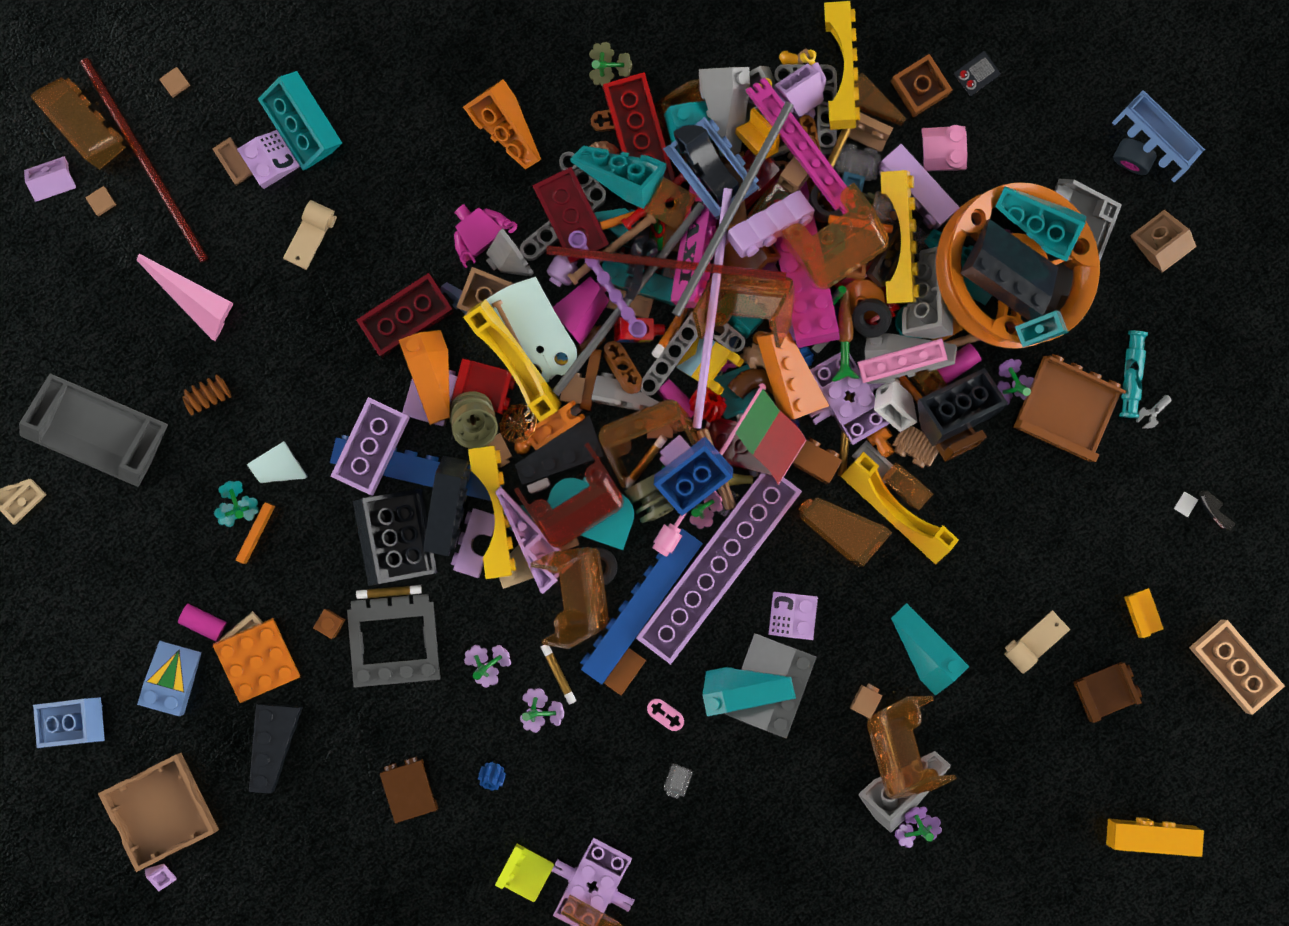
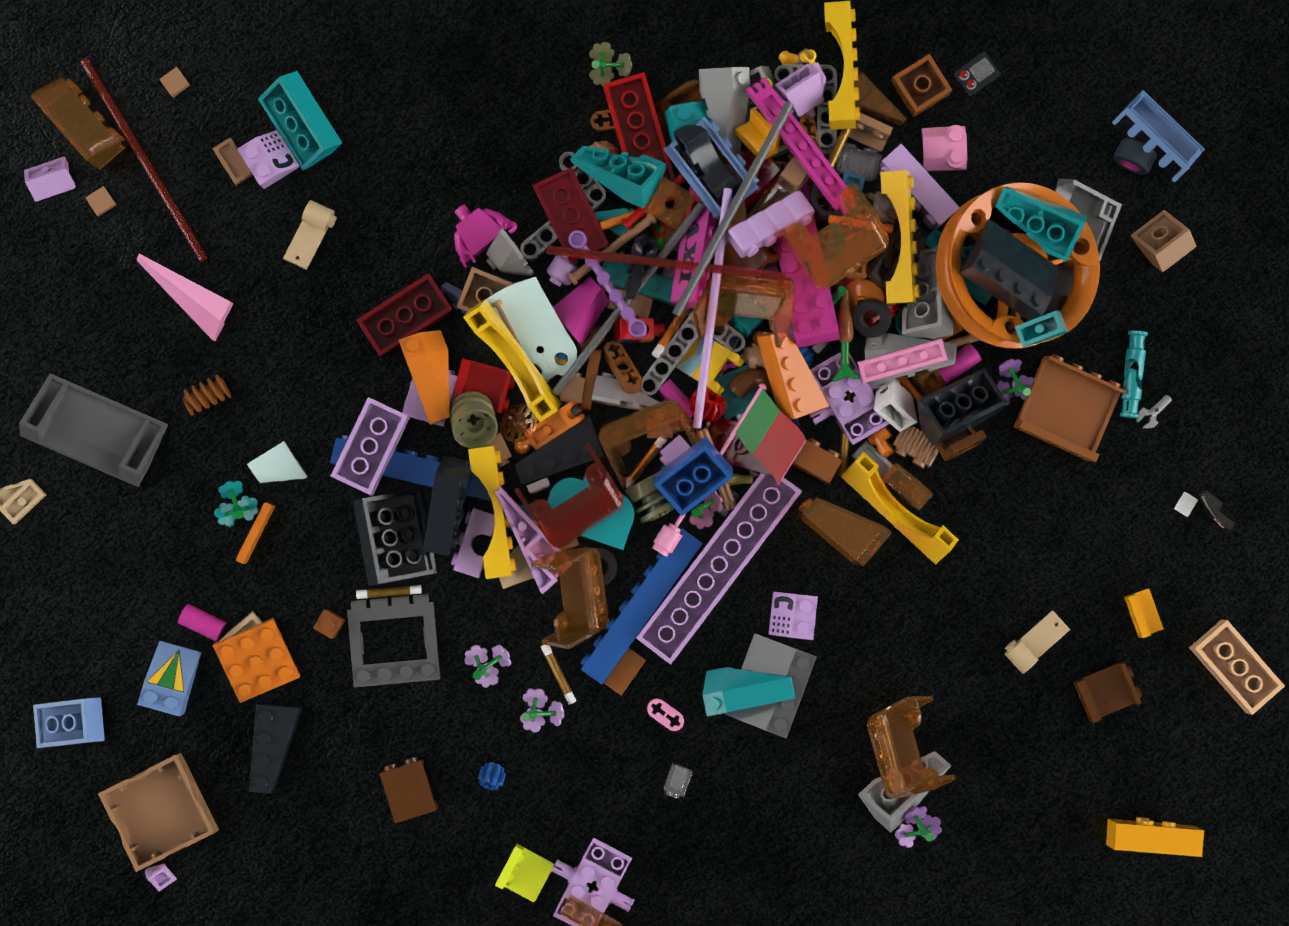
(502, 118): orange wedge -> none
(866, 700): medium nougat brick -> none
(931, 656): teal wedge -> none

